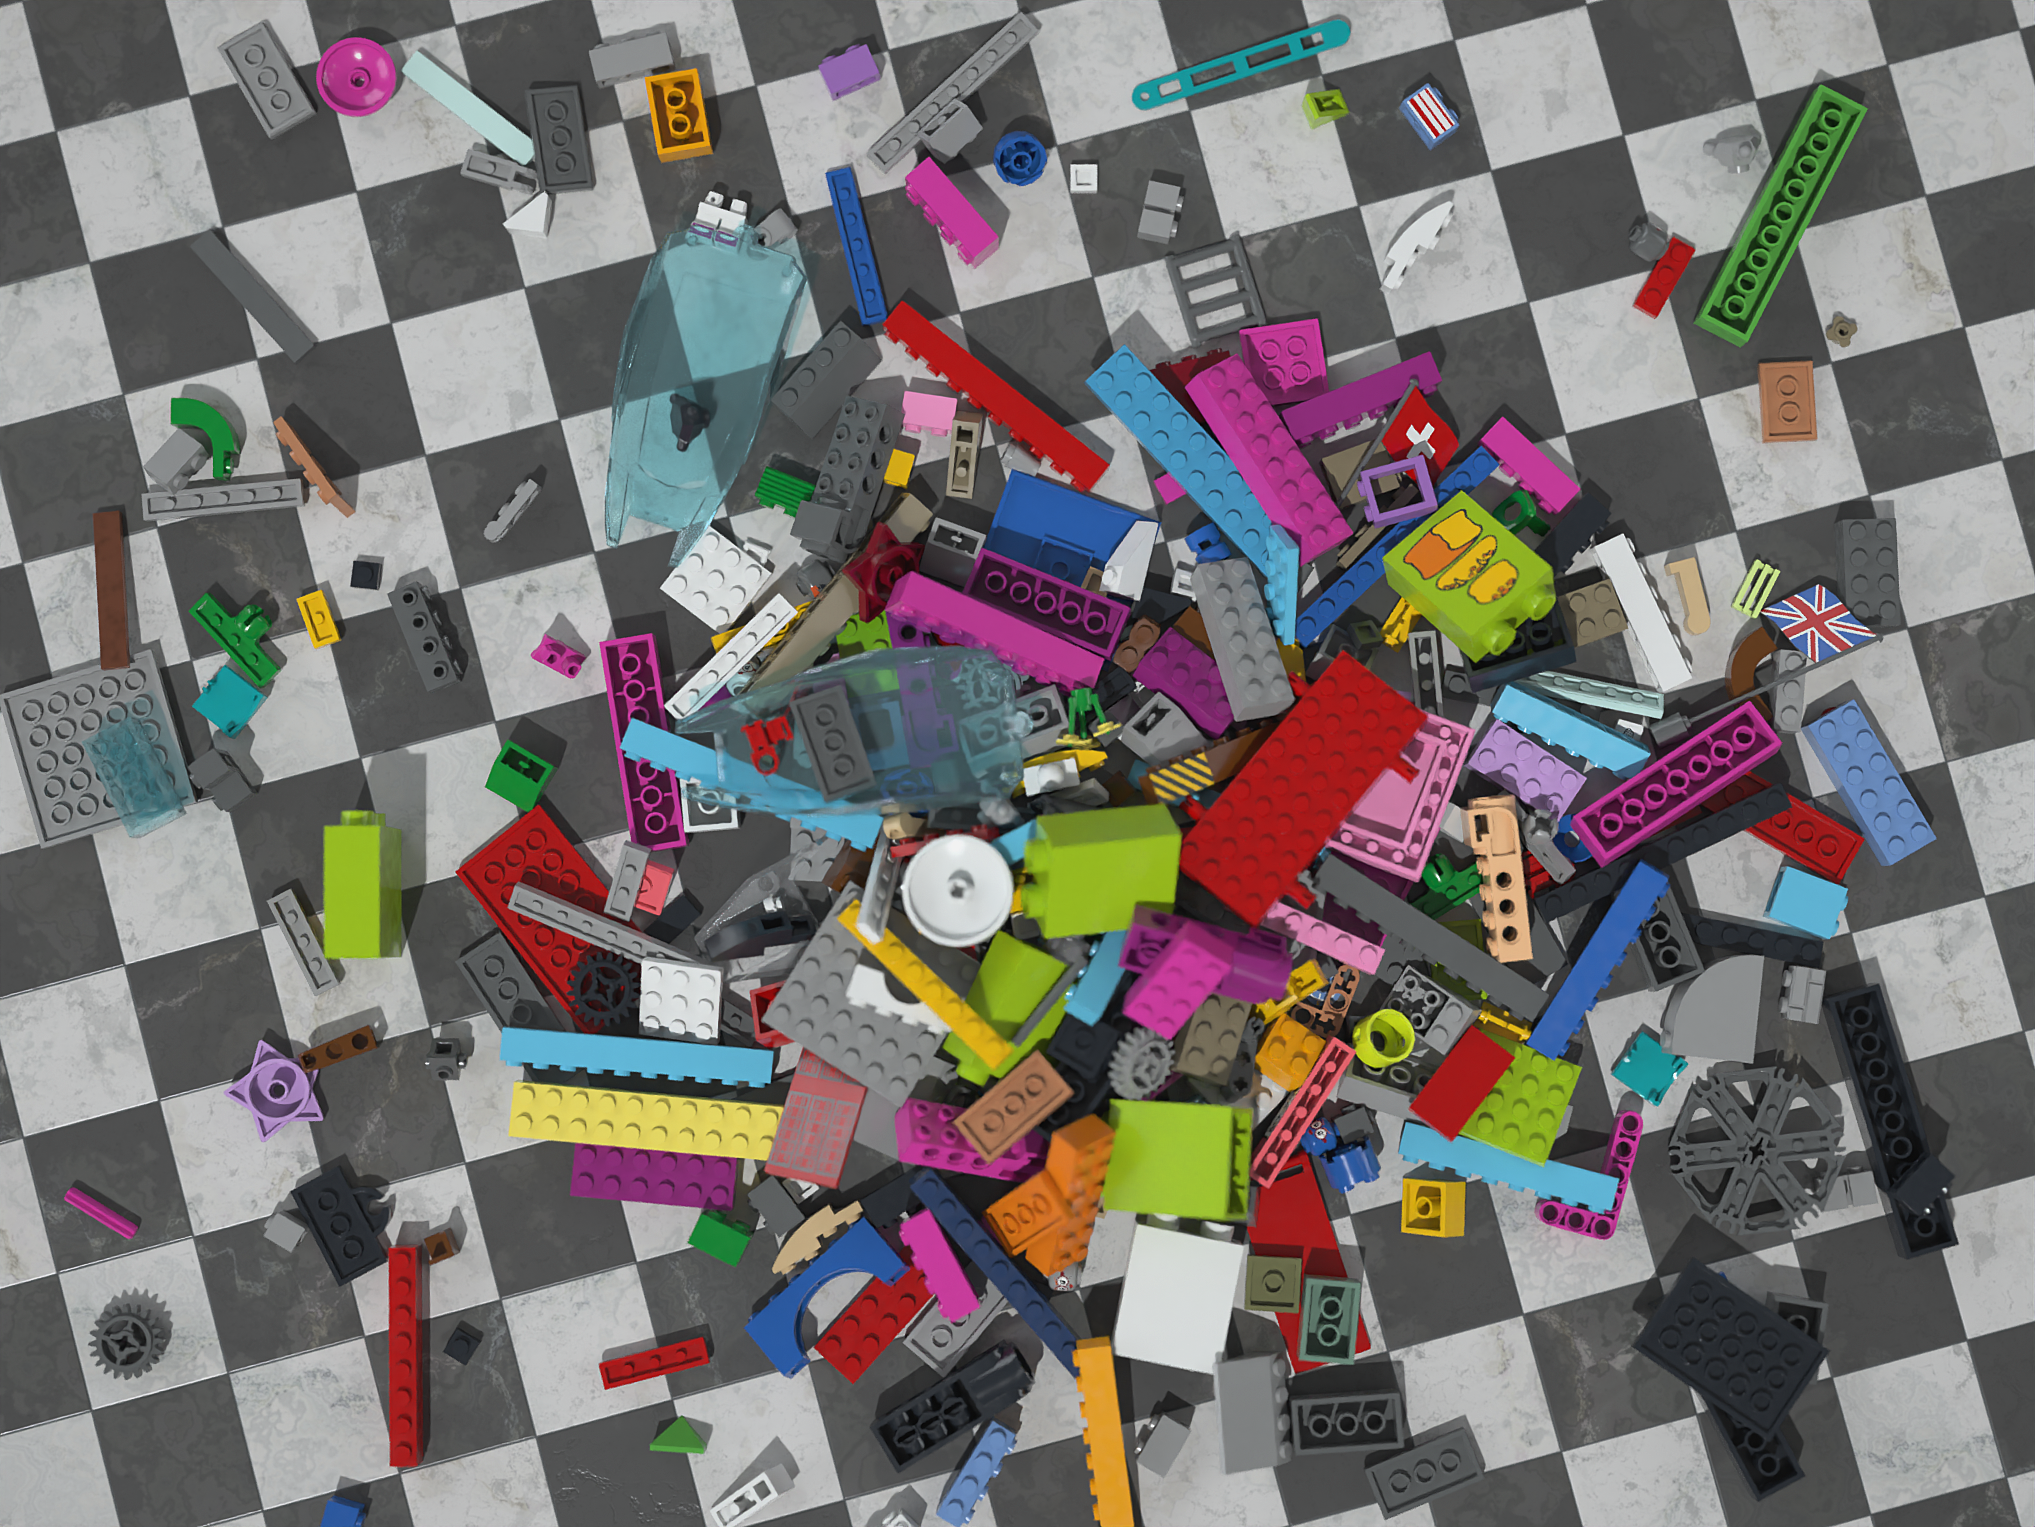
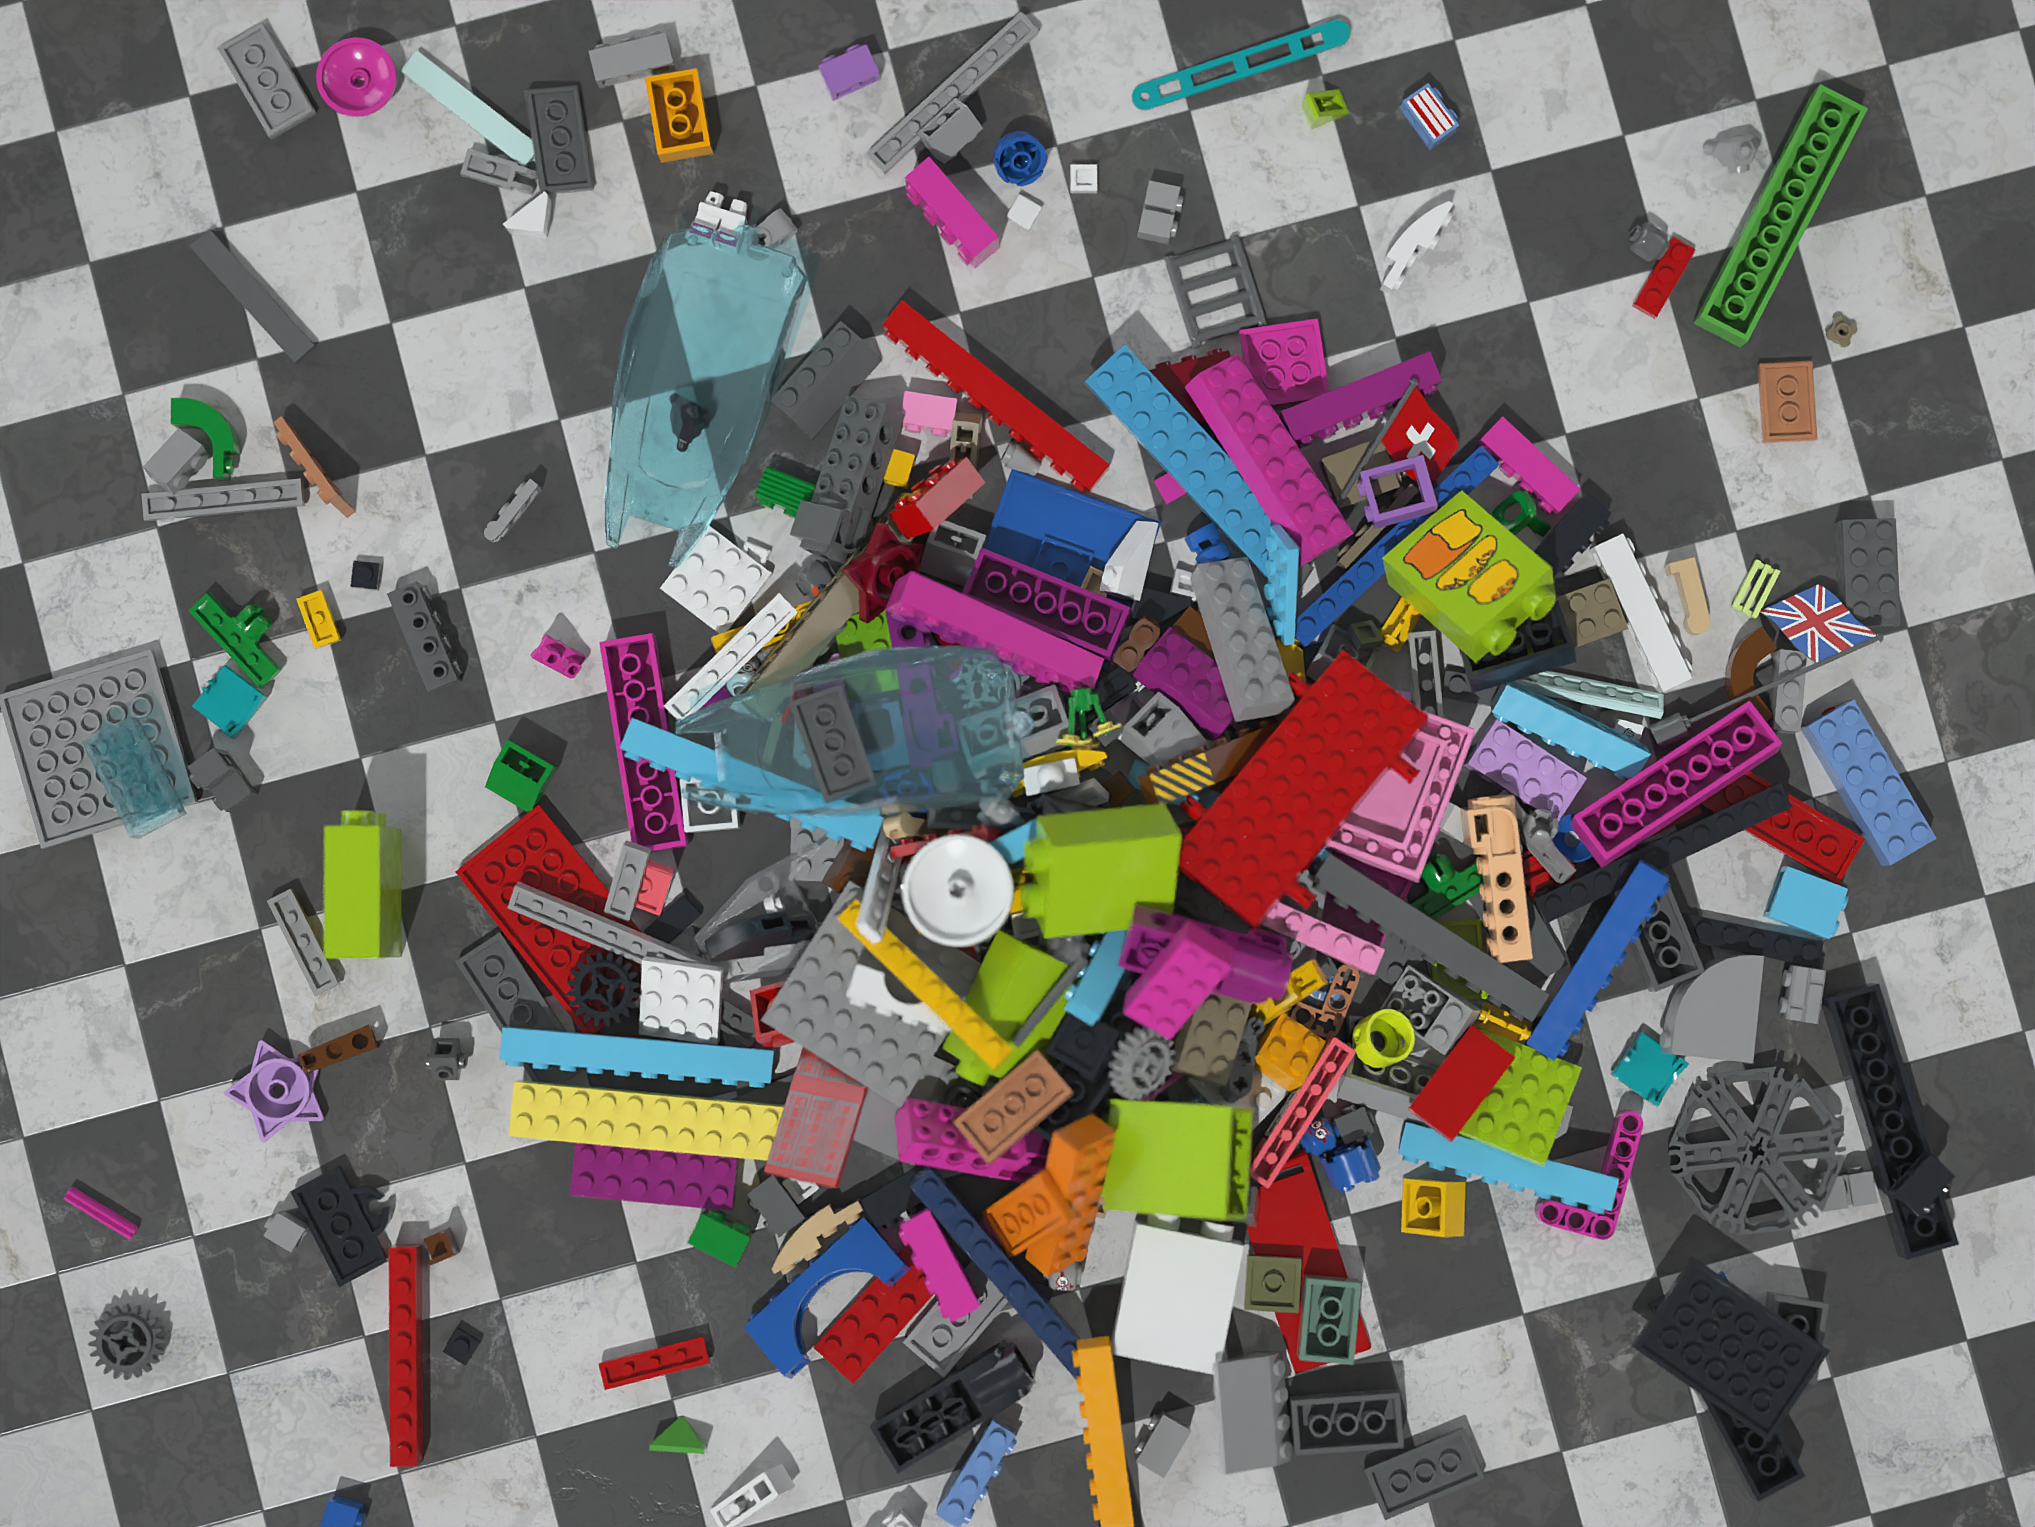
(111, 590): copper tile -> none
(767, 736): red piece -> none
(856, 246): blue tile -> none
(936, 497): none -> brick
(1024, 212): none -> white tile

